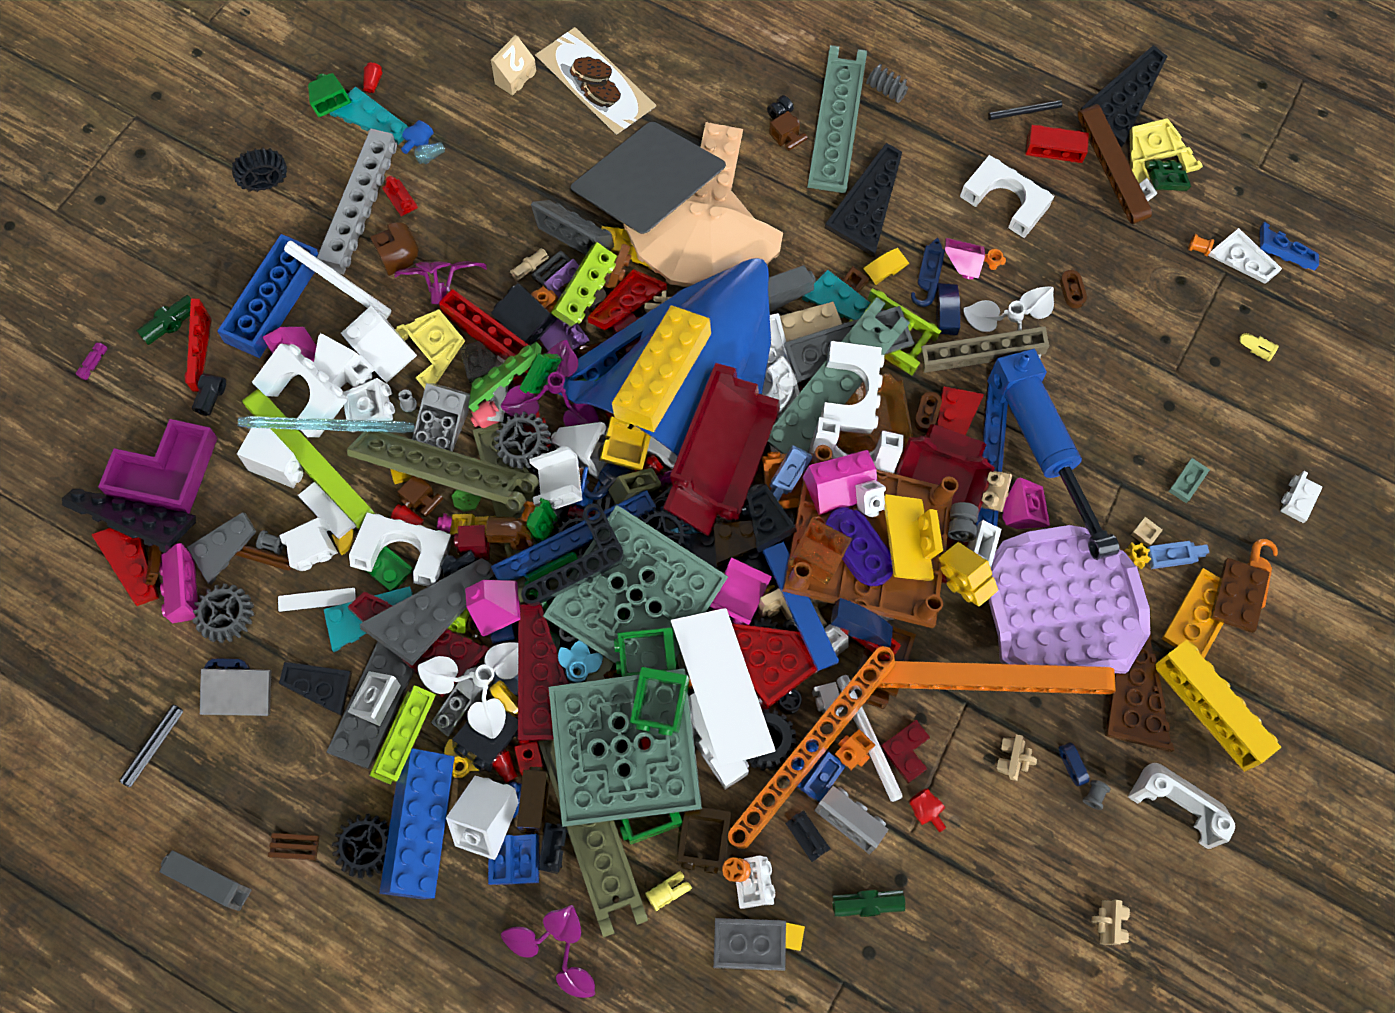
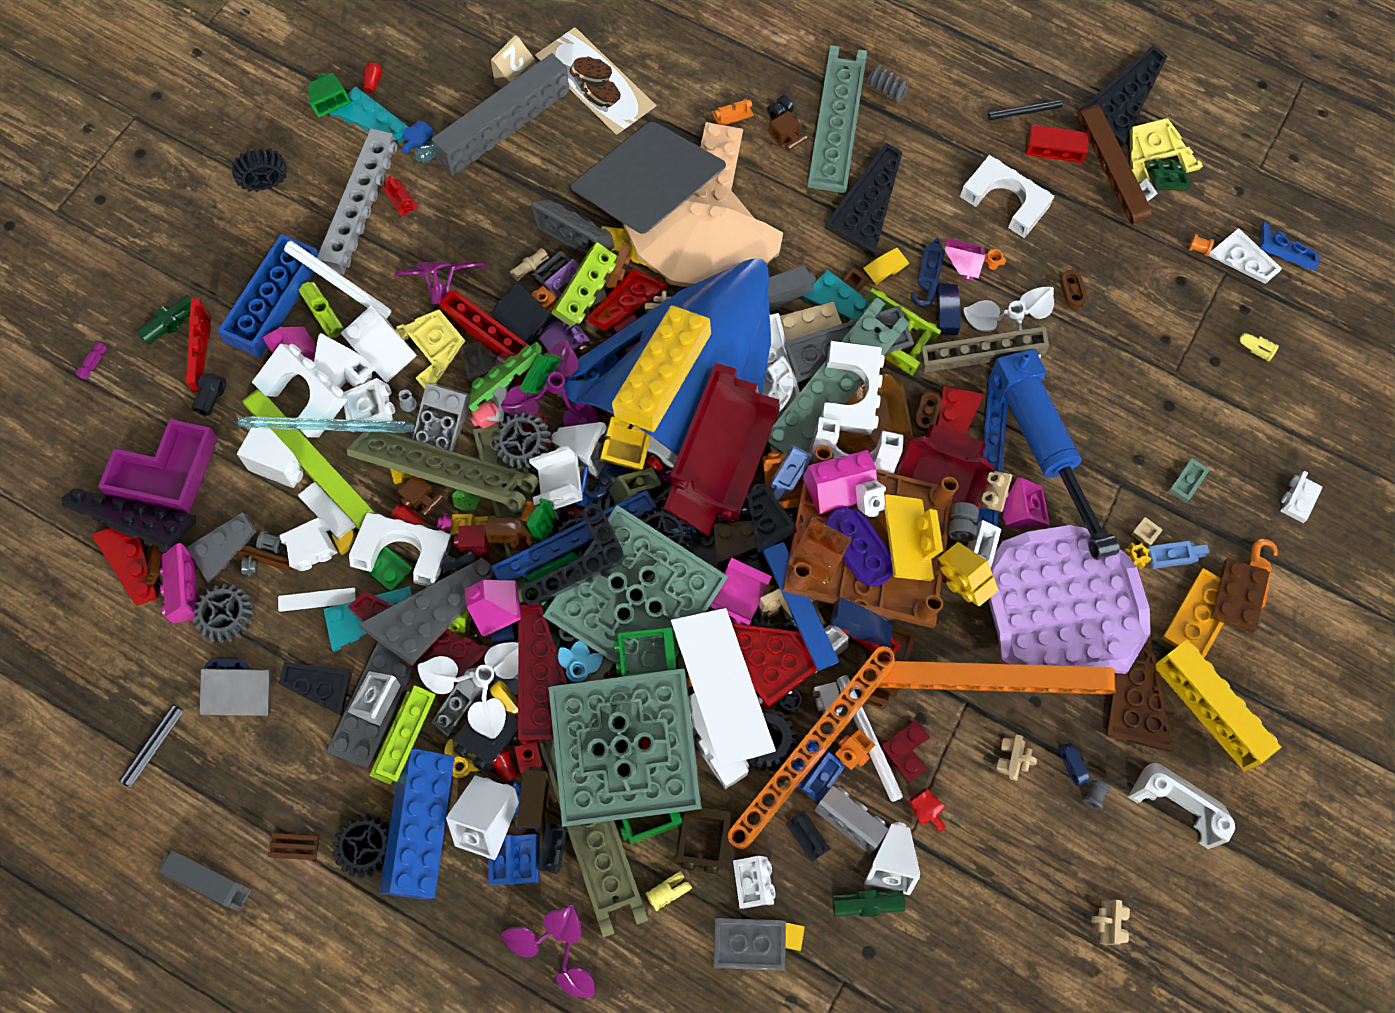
(249, 566): none -> dark grey plate
(326, 317): none -> lime piece
(395, 247): reddish brown brick -> none
(501, 114): none -> dark grey brick
(665, 677): green window -> none
(731, 869): orange wheel -> none
(733, 113): none -> orange hinge
(896, 862): none -> white slope

